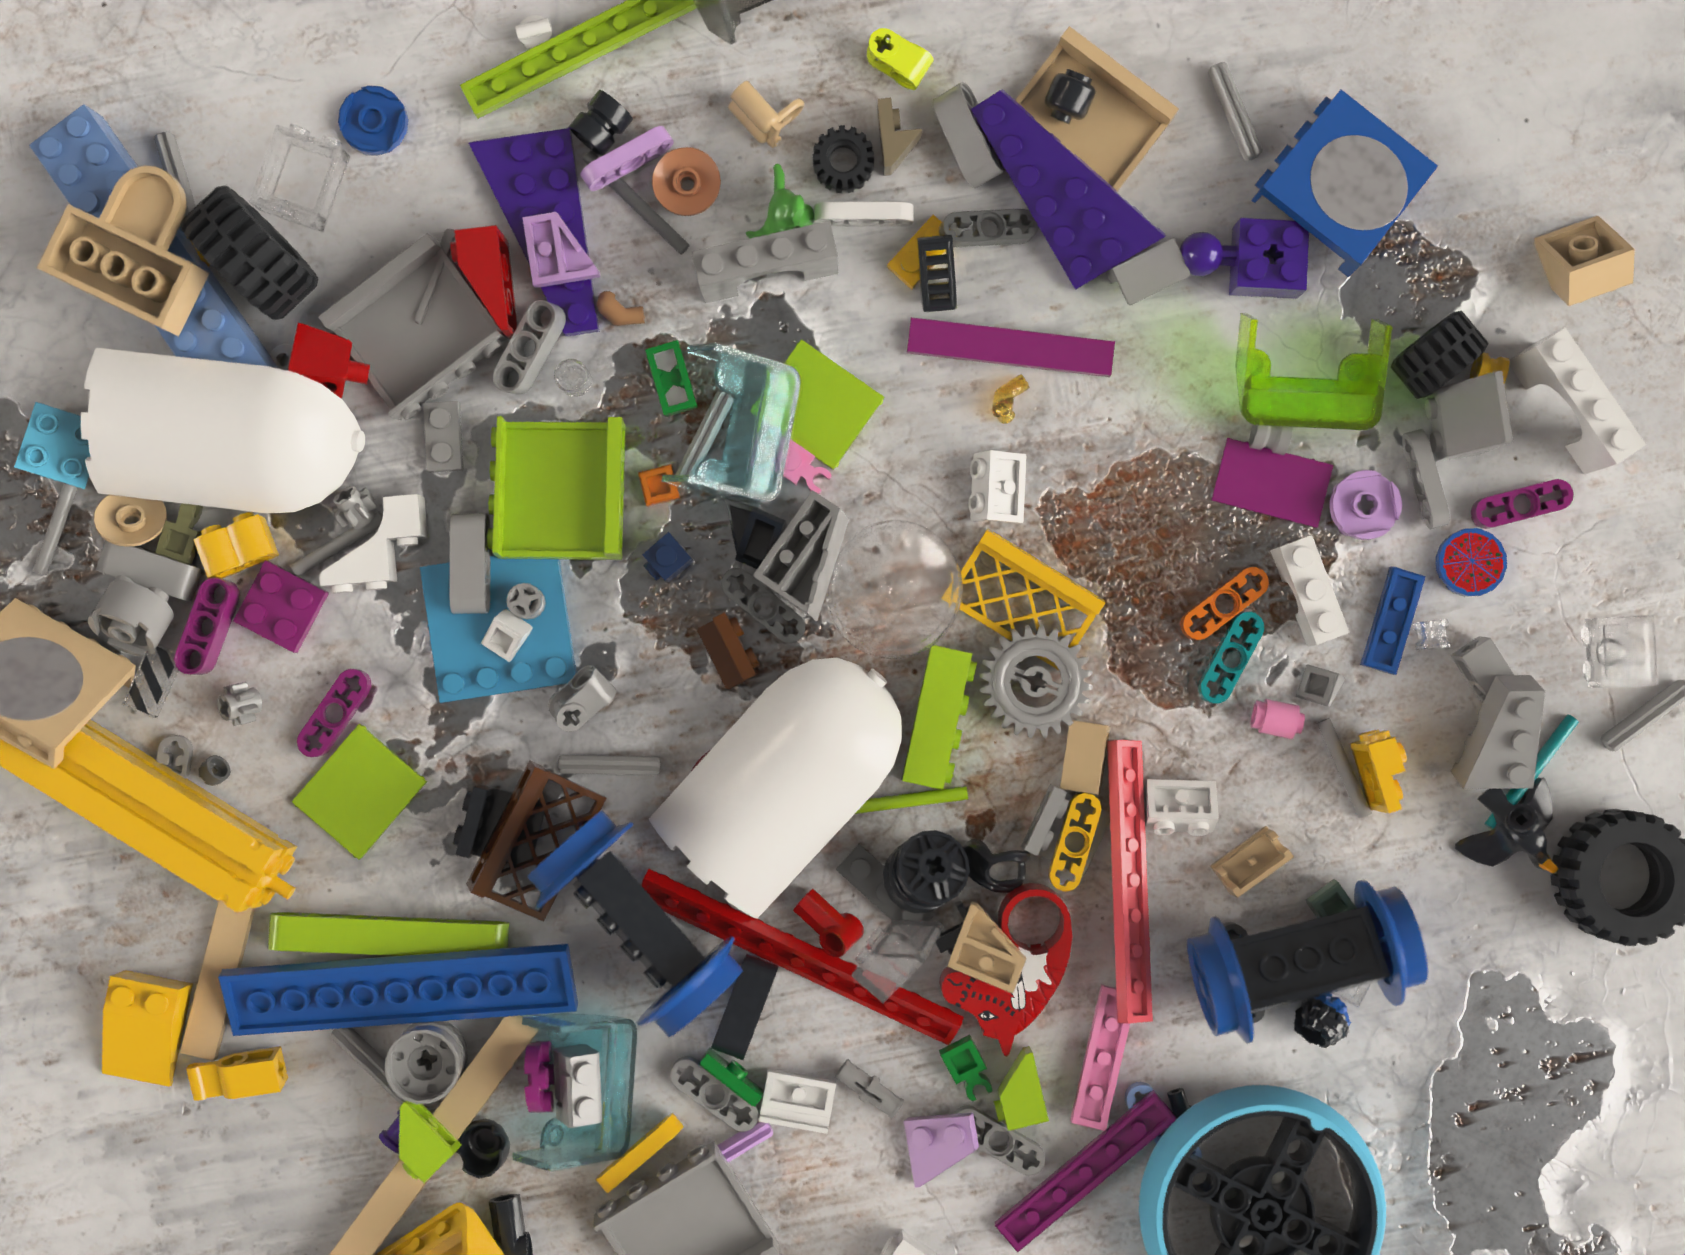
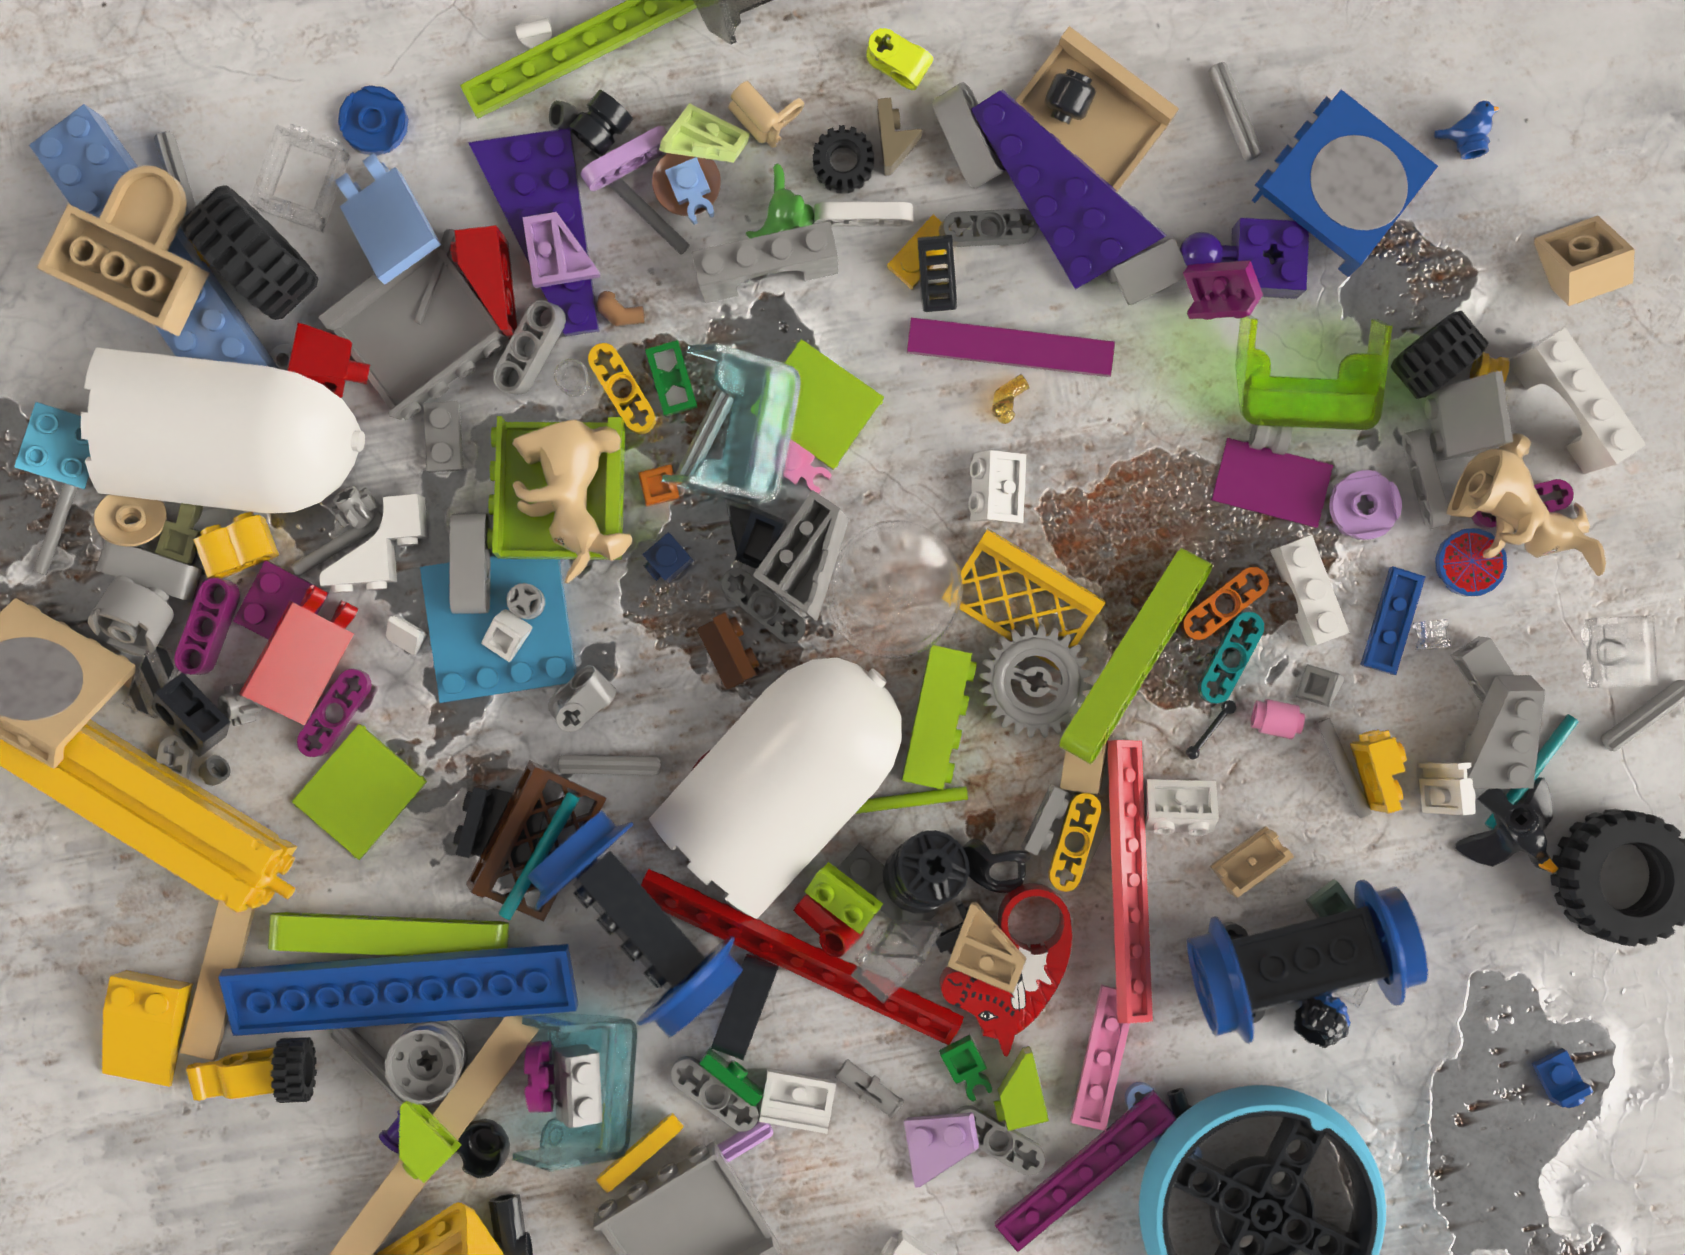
(190, 714): none -> black brick
(293, 1070): none -> black tyre
(300, 657): none -> tile
(387, 220): none -> light blue tile
(405, 634): none -> white slope
(539, 855): none -> teal bar
(561, 114): none -> dark grey hinge
(569, 462): none -> tan animal
(601, 372): none -> yellow beam
(689, 186): none -> light blue plate
(704, 136): none -> yellowish green wing
(843, 897): none -> lime bracket
(1135, 656): none -> lime beam
(1222, 290): none -> magenta bracket
(1227, 707): none -> black hinge
(1447, 788): none -> white plate
(1471, 131): none -> blue animal
(1503, 486): none -> tan animal
(1561, 1079): none -> blue bracket

